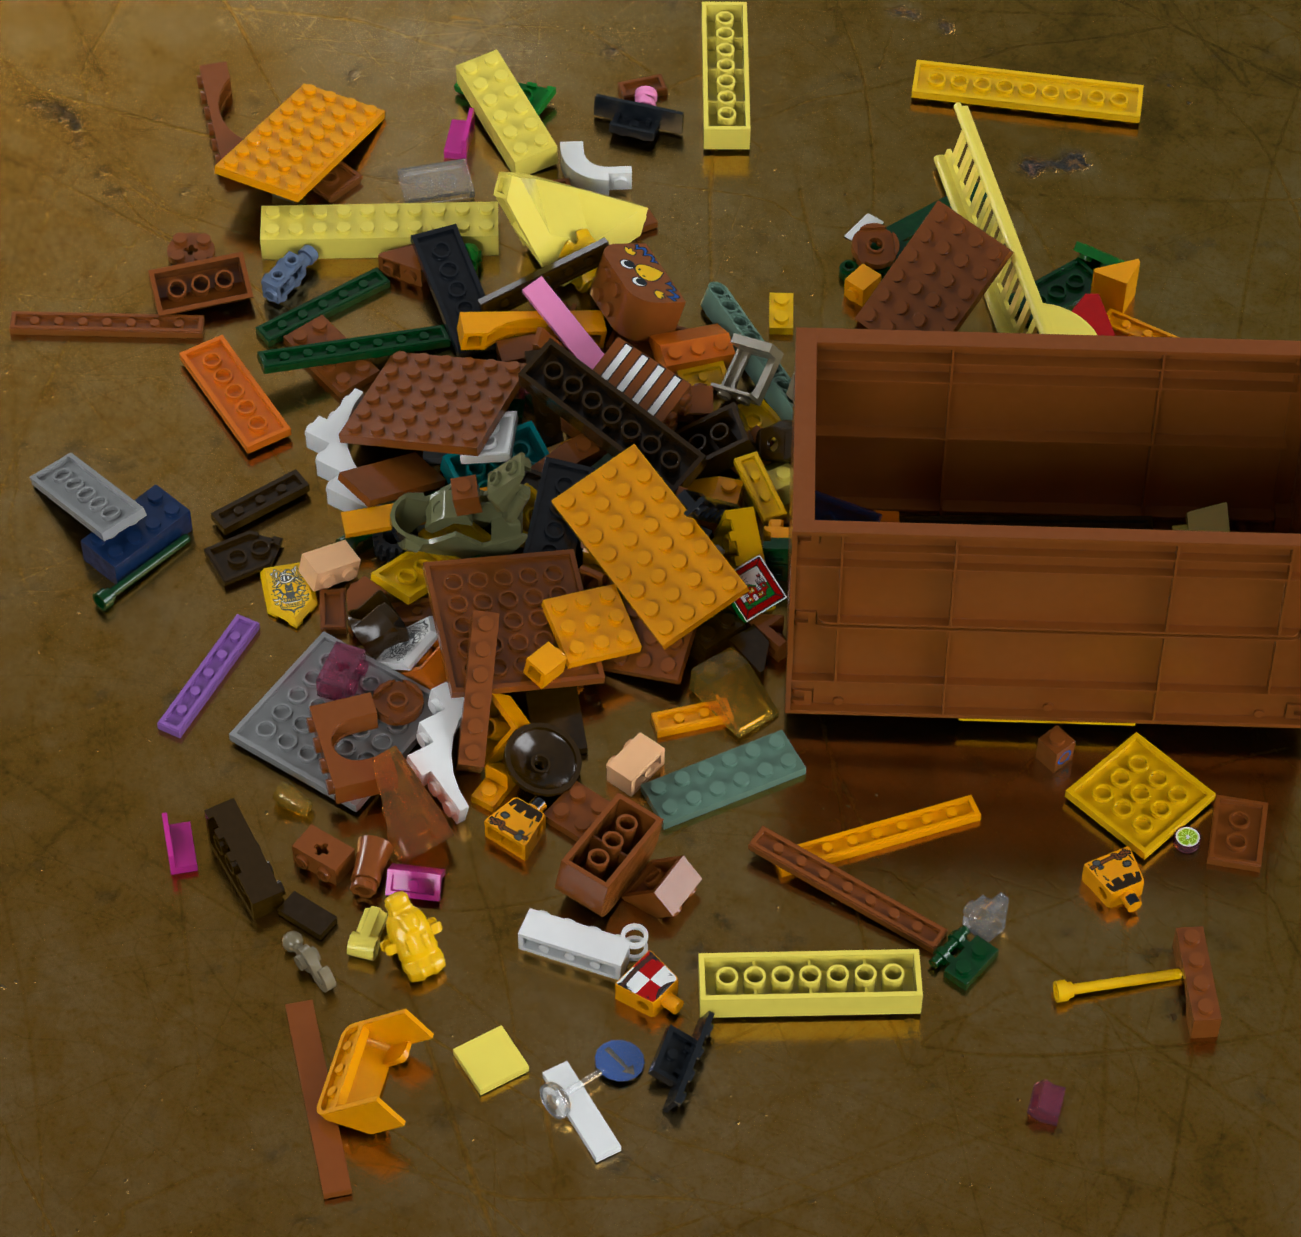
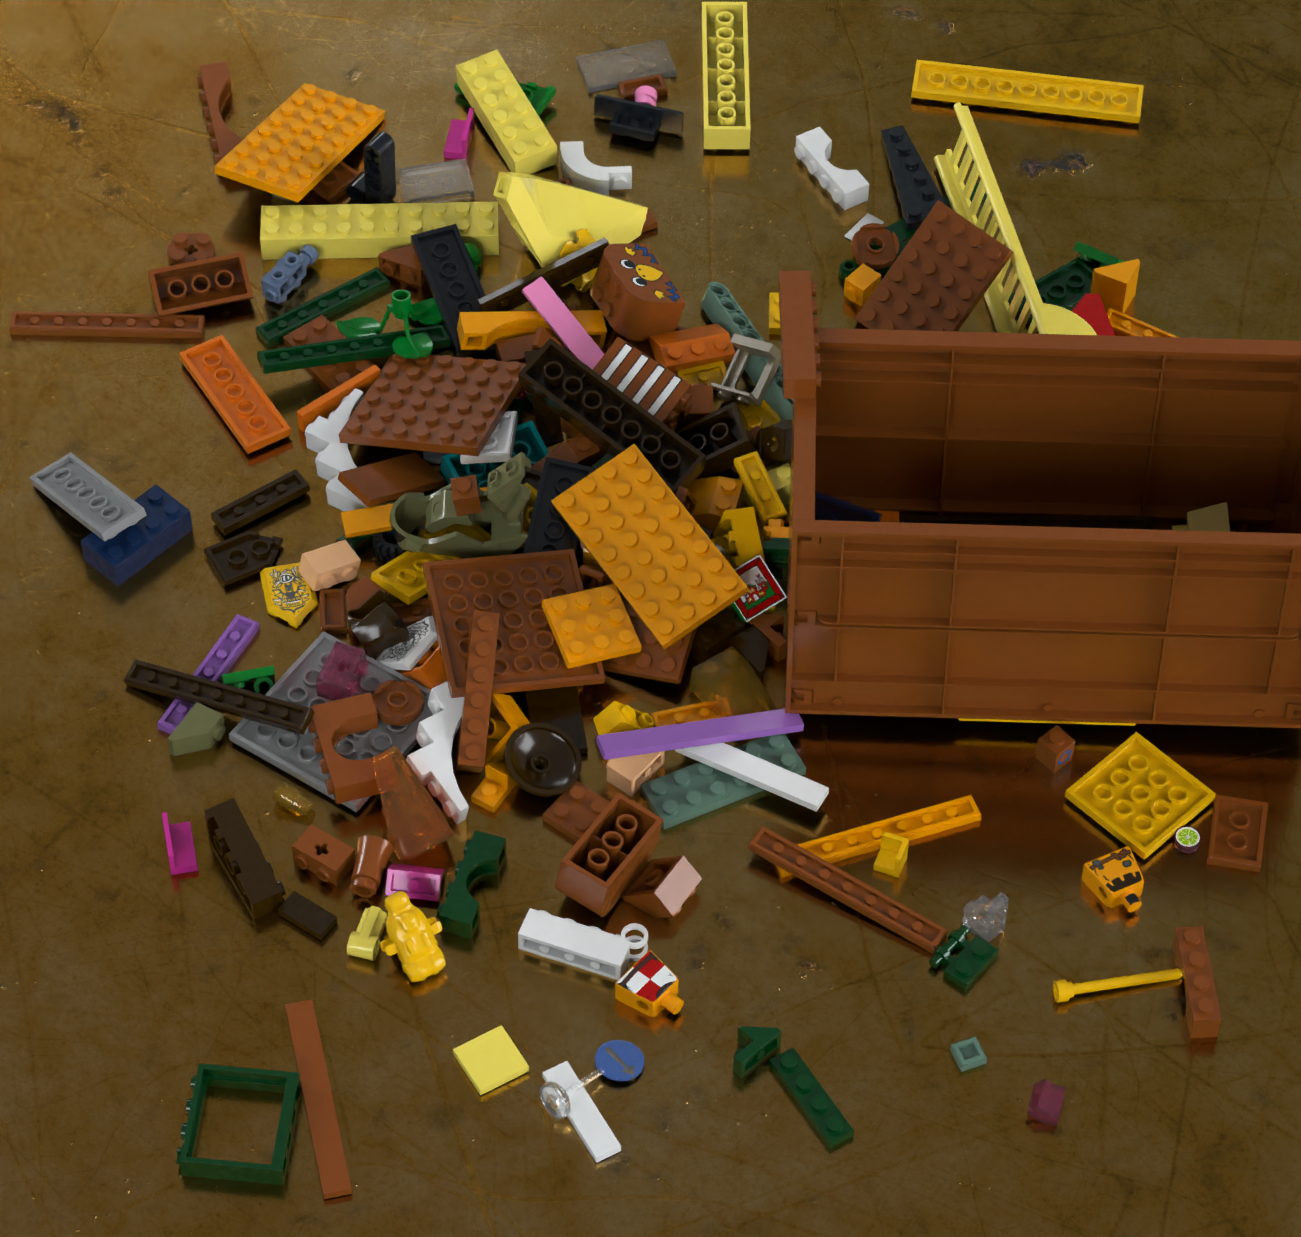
(105, 597): dark green piece -> none
(197, 731): none -> olive slope
(219, 696): none -> dark brown tile
(240, 678): none -> green plate
(246, 1079): none -> dark green window
(308, 959): dark tan piece -> none
(332, 400): none -> orange tile
(361, 1068): light orange windscreen -> none
(378, 180): none -> black beam
(407, 347): none -> green plant
(482, 858): none -> dark green arch
(517, 826): light orange torso -> none
(545, 665): light orange brick -> none
(609, 67): none -> clear tile
(621, 718): none -> yellow slope
(677, 1057): black bracket -> none
(698, 733): none -> medium lavender tile
(703, 507): black bracket -> none
(756, 1046): none -> dark green slope
(760, 773): none -> white tile
(798, 336): none -> dark orange brick
(810, 983): light yellow brick -> none
(811, 1098): none -> dark green plate
(845, 186): none -> white arch
(892, 854): none -> yellow panel
(910, 176): none -> black wing
(968, 1054): none -> sand green tile

